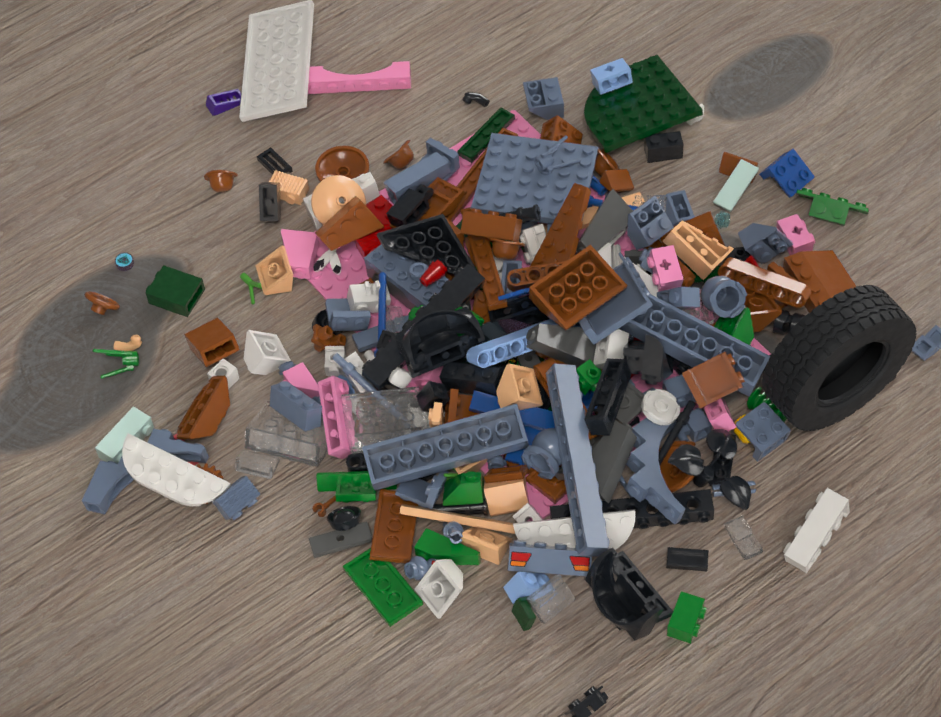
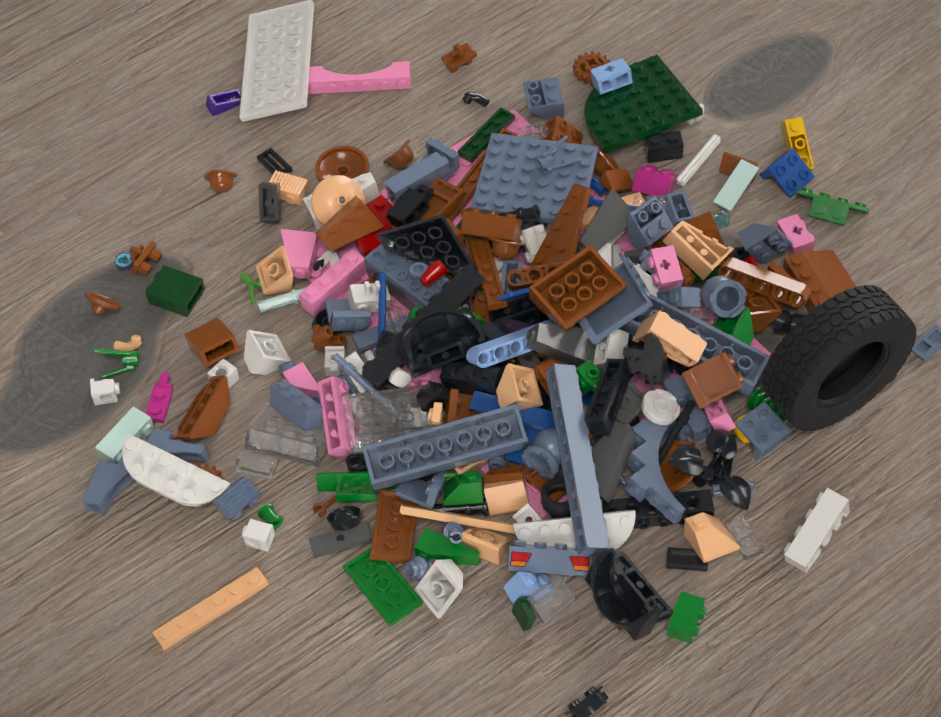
(104, 391): none -> white brick
(140, 264): none -> dark orange hips
(160, 399): none -> dark pink hinge
(210, 608): none -> light nougat plate
(258, 535): none -> white brick
(269, 515): none -> green bush
(280, 300): none -> light aqua pin
(333, 282): none -> bright pink brick
(458, 56): none -> dark orange hips
(532, 131): none -> clear plate
(550, 506): none -> black tyre
(587, 62): none -> dark orange gear
(654, 181): none -> dark pink slope
(676, 339): none -> light nougat wedge
(698, 160): none -> white axle
(708, 537): none -> light nougat slope
(795, 137): none -> yellow slope

